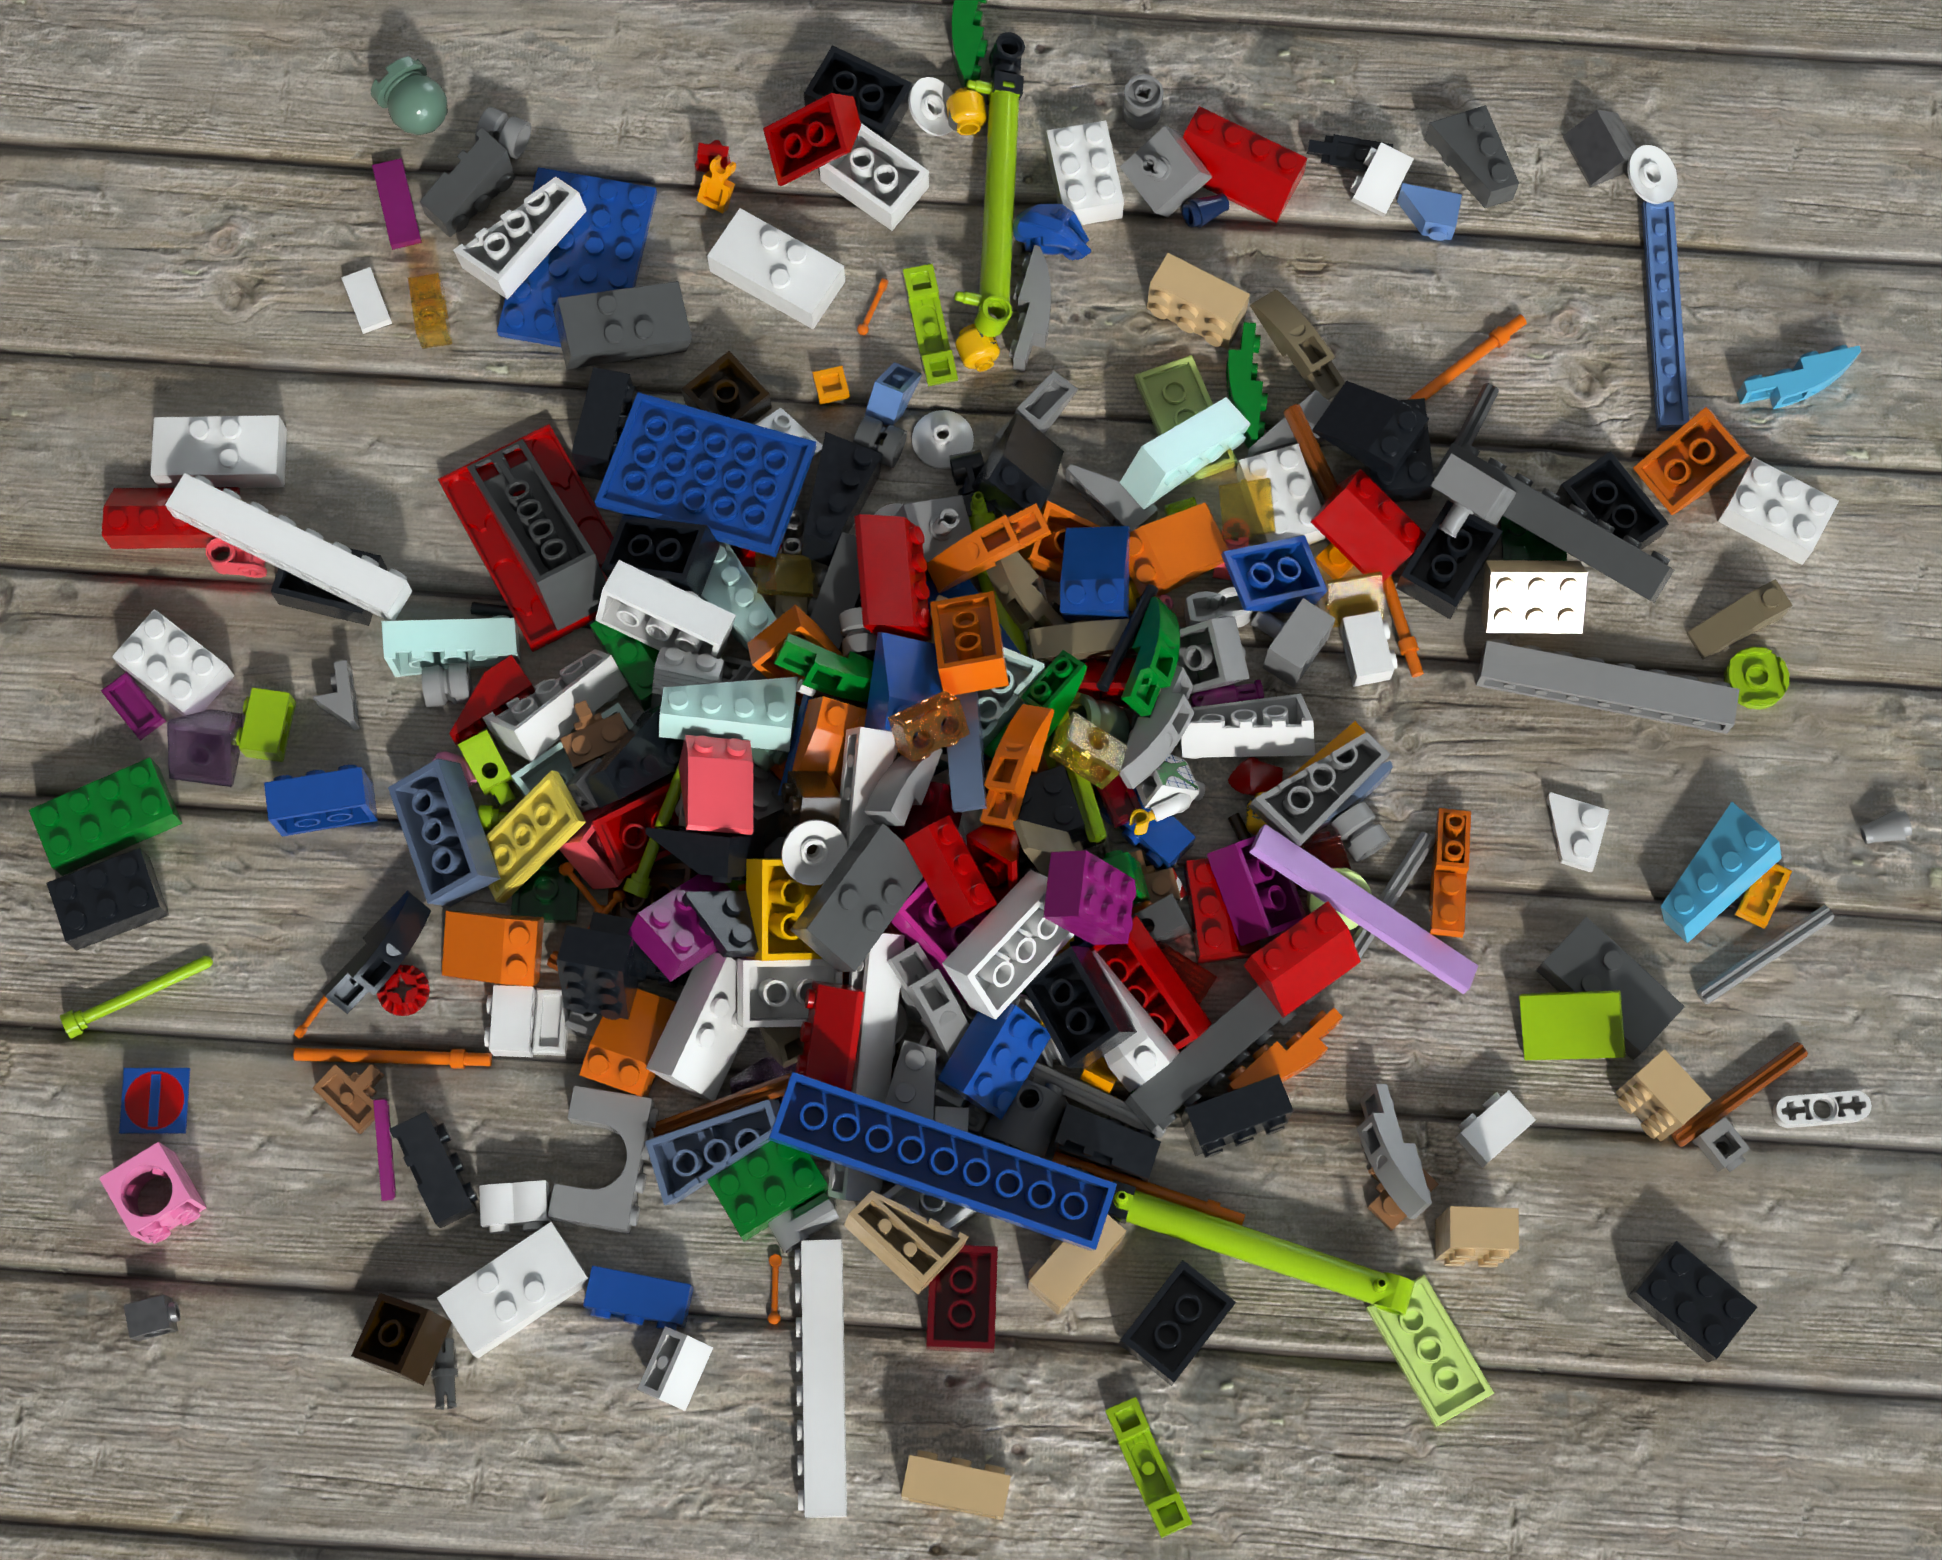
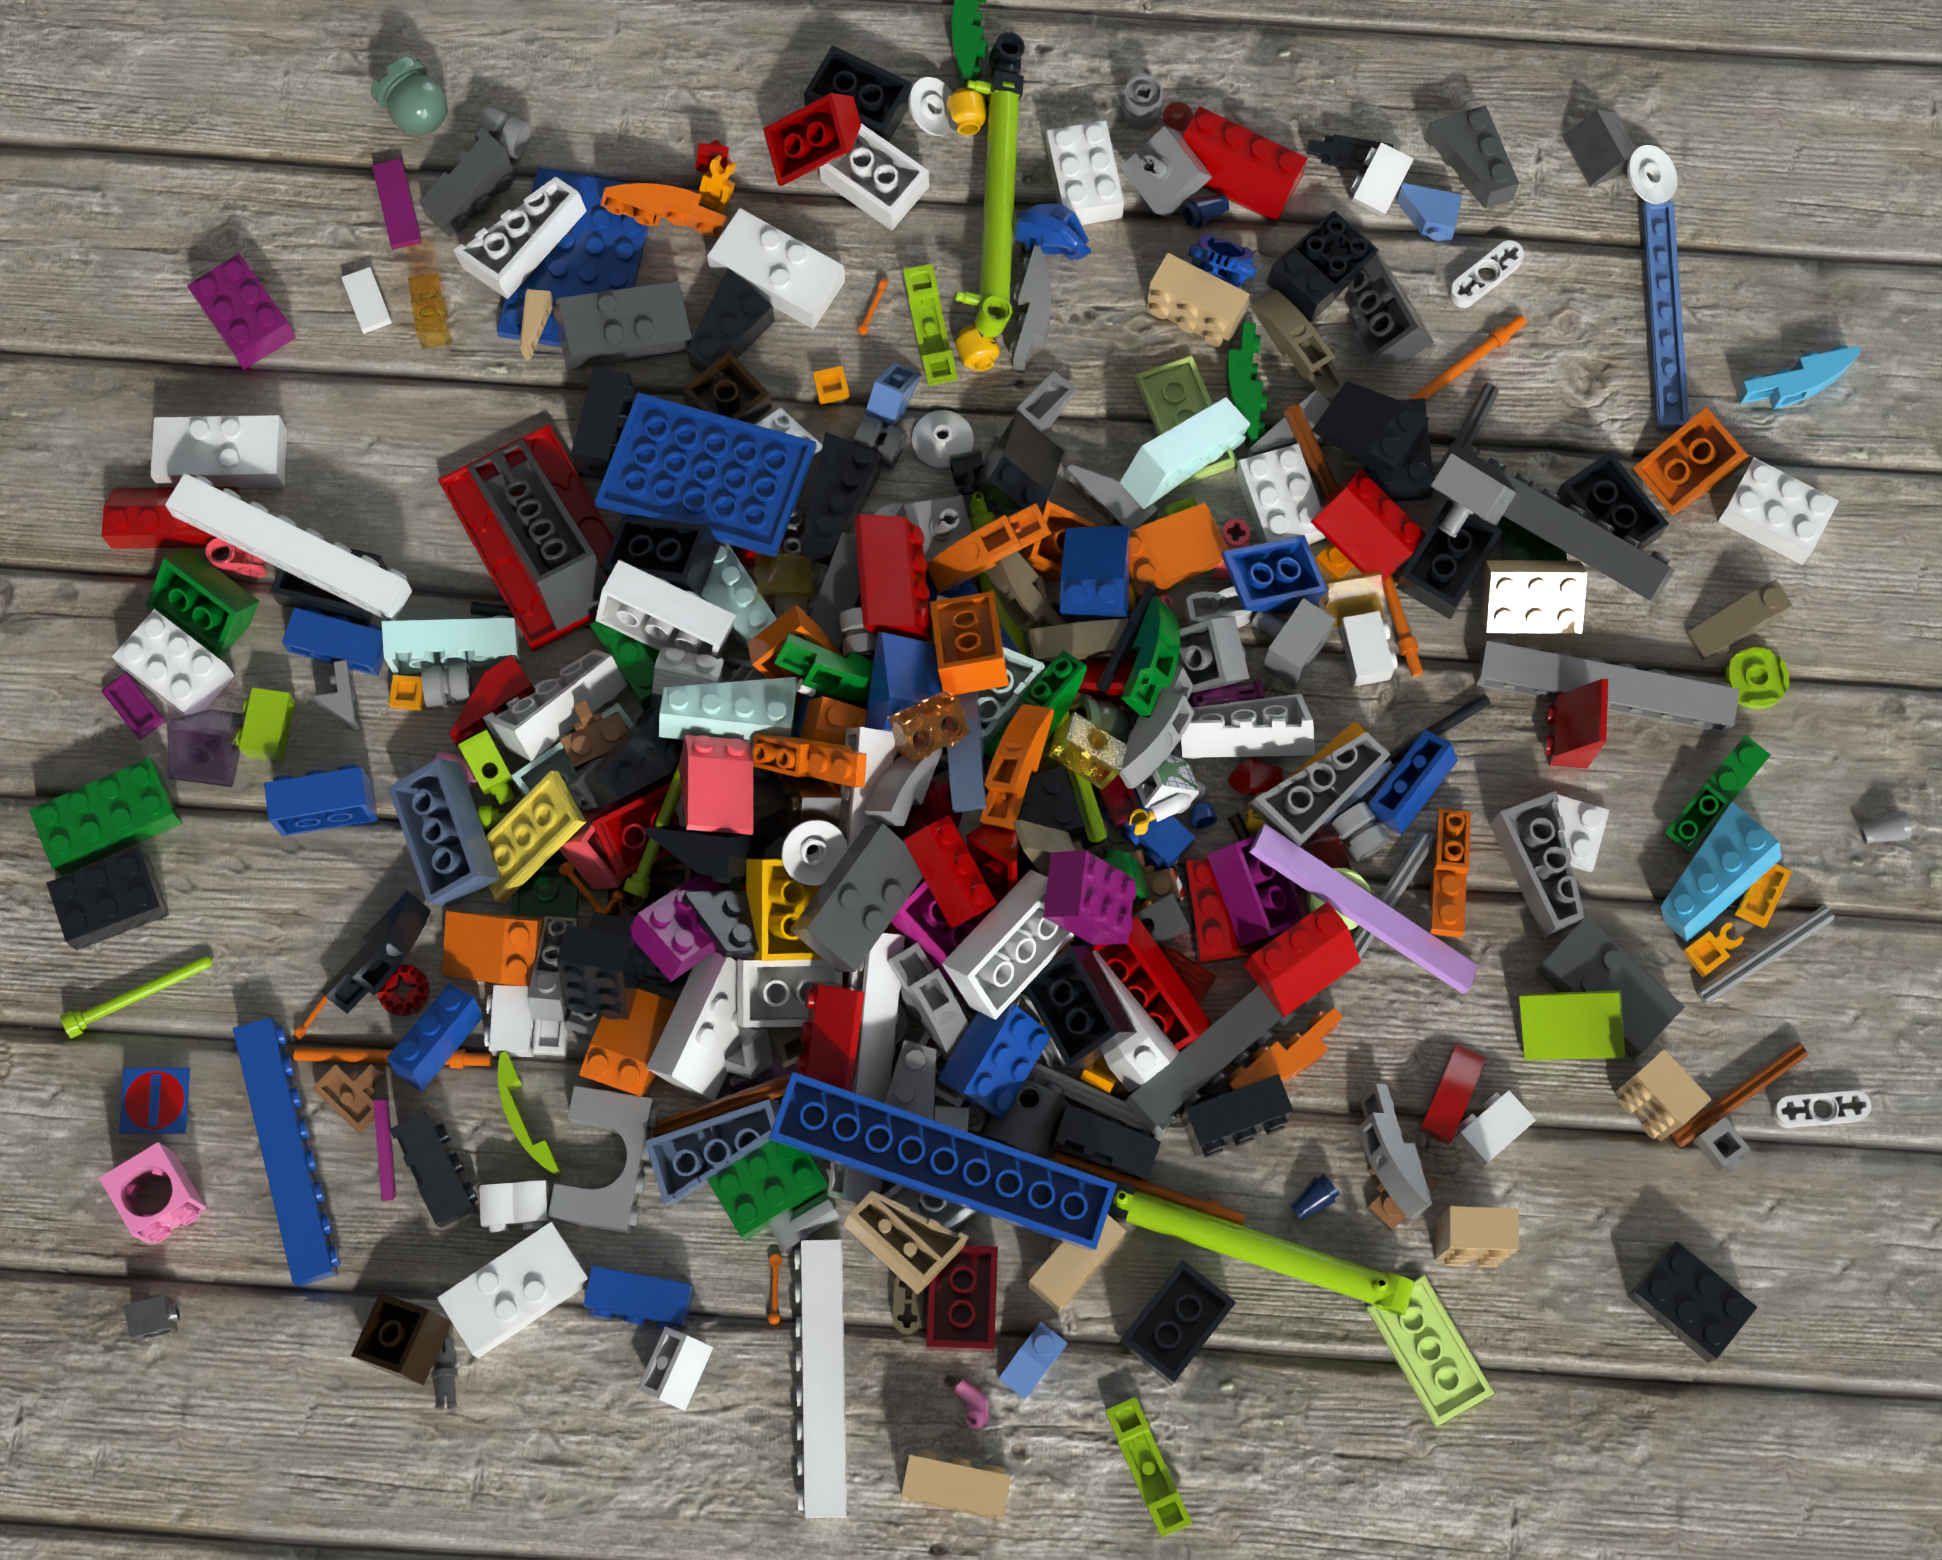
(202, 601): none -> green slope
(241, 311): none -> magenta brick
(286, 1152): none -> blue brick
(335, 640): none -> blue brick
(406, 693): none -> light orange plate
(435, 1037): none -> blue brick
(507, 1082): none -> lime slope
(536, 312): none -> tan slope
(545, 990): none -> light grey slope
(652, 201): none -> orange slope
(730, 323): none -> black wedge
(753, 1056): none -> light grey panel
(810, 758): none -> orange slope
(899, 1308): none -> dark tan beam
(976, 1404): none -> bright pink arm
(1033, 1360): none -> medium blue slope
(1172, 122): none -> clear red plate
(1203, 815): none -> blue hinge
(1223, 259): none -> blue helmet
(1247, 508): clear yellow piece -> none
(1315, 1197): none -> dark blue cone
(1321, 265): none -> black slope
(1384, 318): none -> dark grey wedge
(1413, 781): none -> blue brick
(1441, 726): none -> black bar
(1452, 1094): none -> red slope
(1489, 261): none -> white beam
(1540, 862): none -> light grey wedge
(1577, 725): none -> red slope
(1709, 951): none -> light orange plate
(1717, 794): none -> green slope

